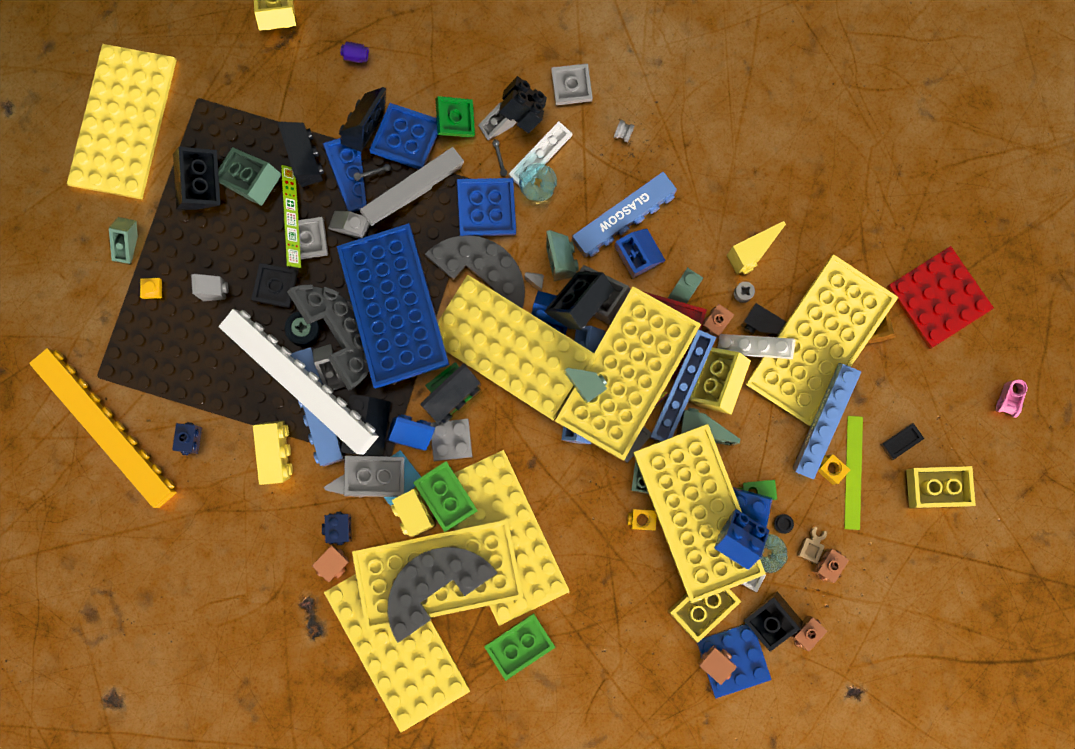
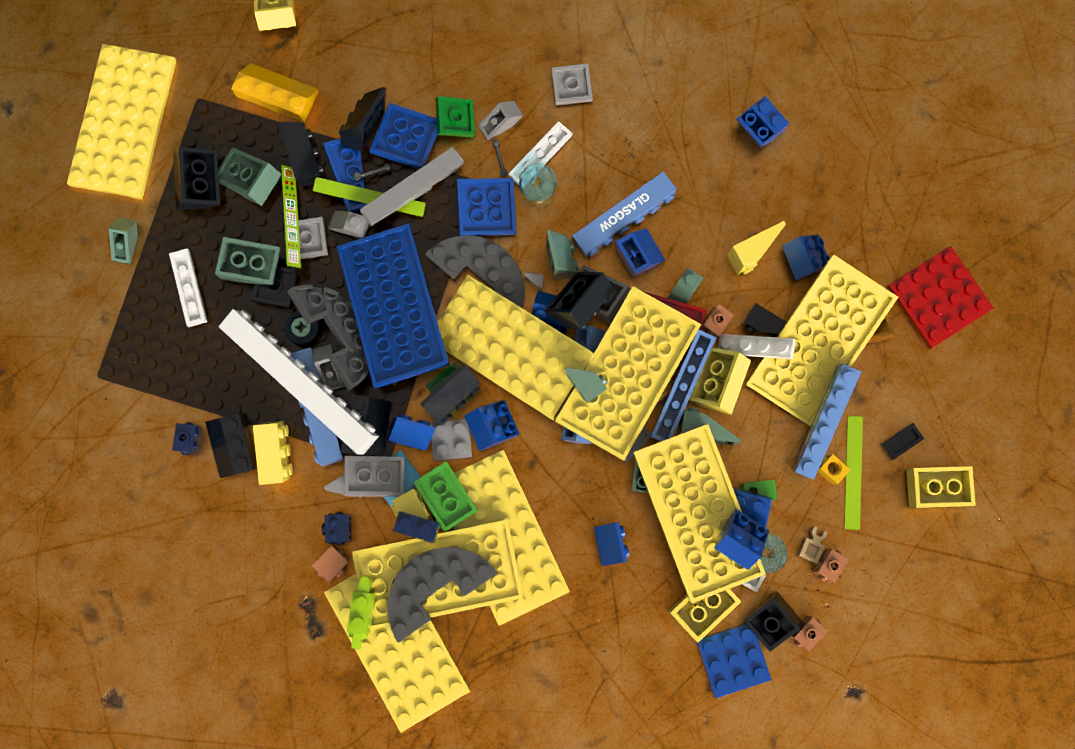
(103, 428): yellow brick -> none
(150, 288): yellow plate -> none
(188, 287): none -> white plate
(209, 287): light grey slope -> none
(231, 445): none -> black slope
(247, 261): none -> sand green slope
(275, 92): none -> yellow slope
(354, 52): dark purple brick -> none
(361, 195): none -> lime sticker
(361, 612): none -> lime hinge
(416, 527): none -> dark blue brick
(491, 425): none -> blue slope
(519, 646): bright green plate -> none
(523, 104): black brick -> none
(610, 544): none -> blue slope
(624, 131): light grey wheel -> none
(650, 516): yellow brick -> none
(717, 664): nougat head -> none
(744, 295): light grey wheel -> none
(763, 122): none -> blue slope
(783, 523): black plate -> none
(806, 256): none -> blue slope
(1012, 402): bright pink piece -> none

